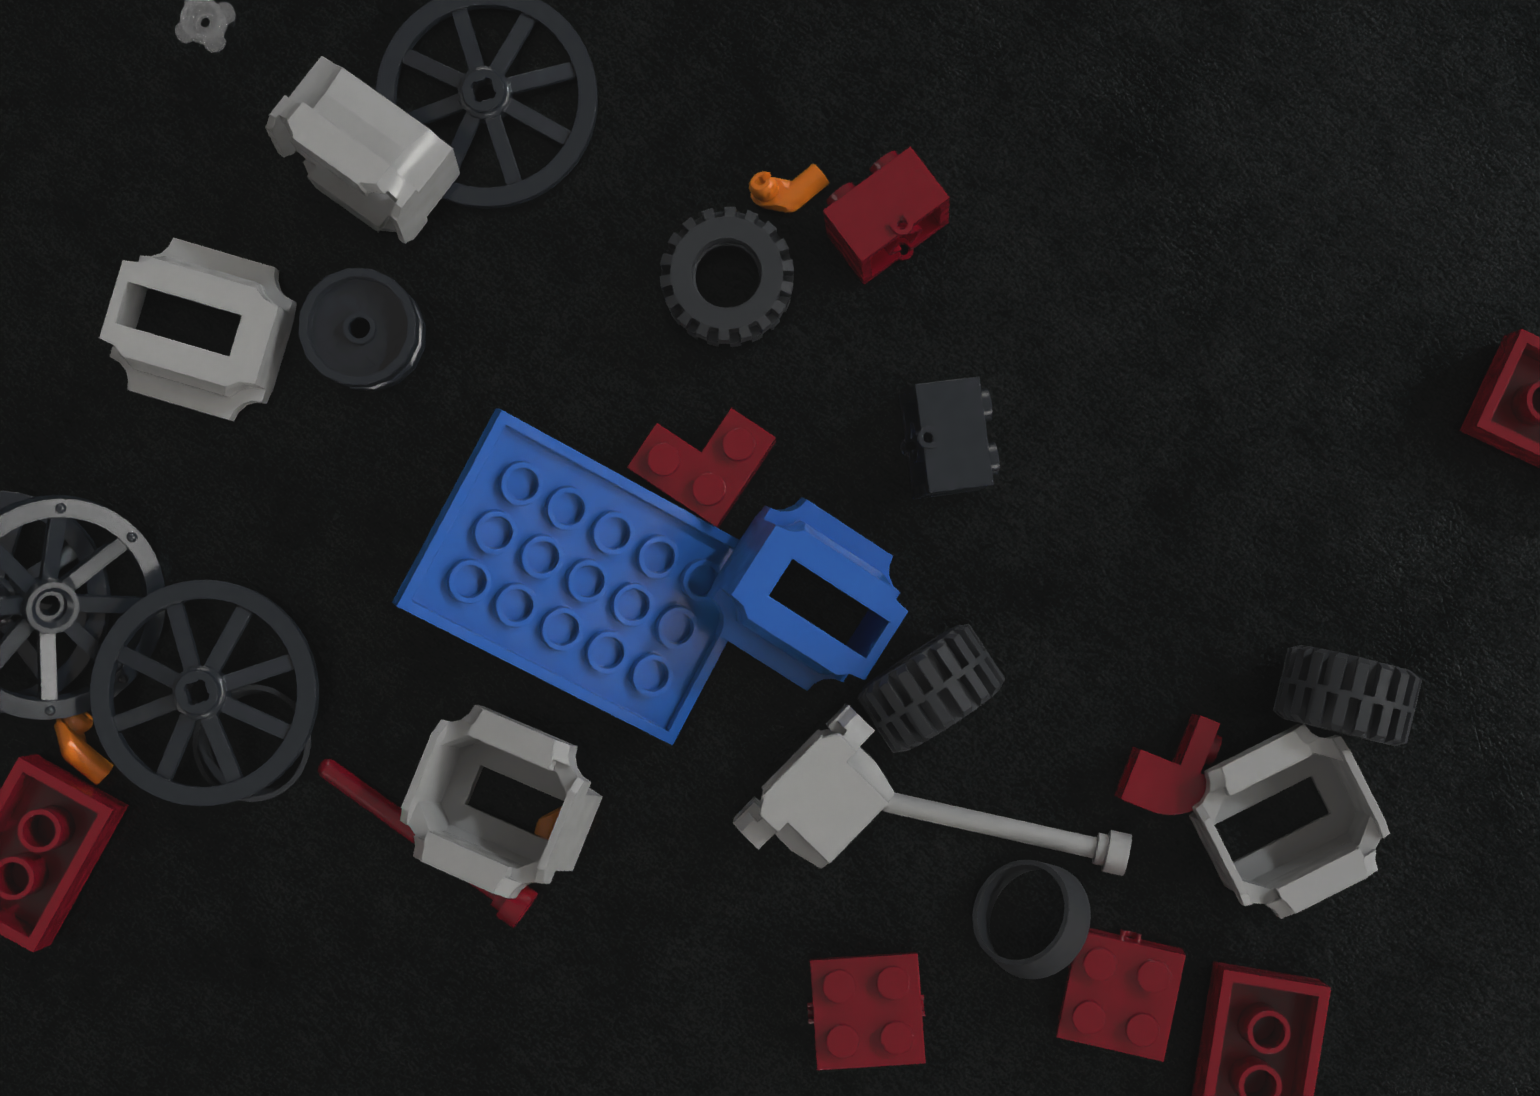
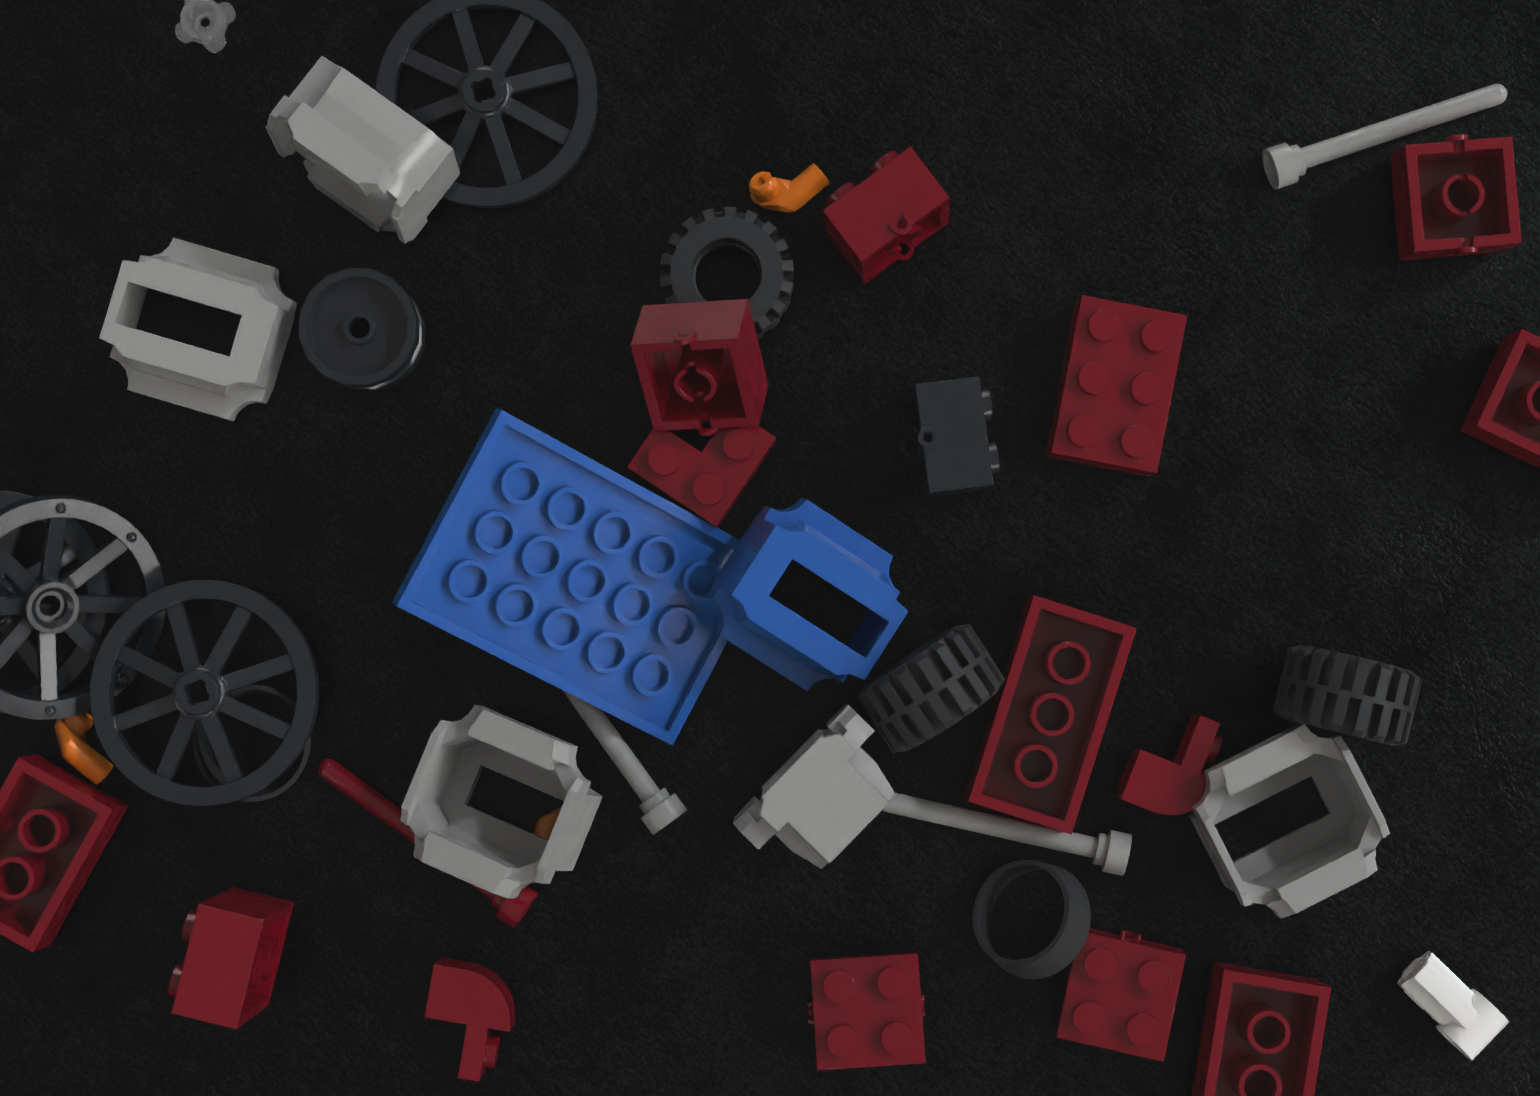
(230, 957): none -> dark red brick
(473, 997): none -> dark red brick
(657, 804): none -> light grey piece
(700, 365): none -> dark red brick
(1050, 714): none -> dark red brick
(1116, 386): none -> dark red brick
(1286, 163): none -> light grey piece
(1455, 198): none -> dark red brick
(1461, 1013): none -> white piece

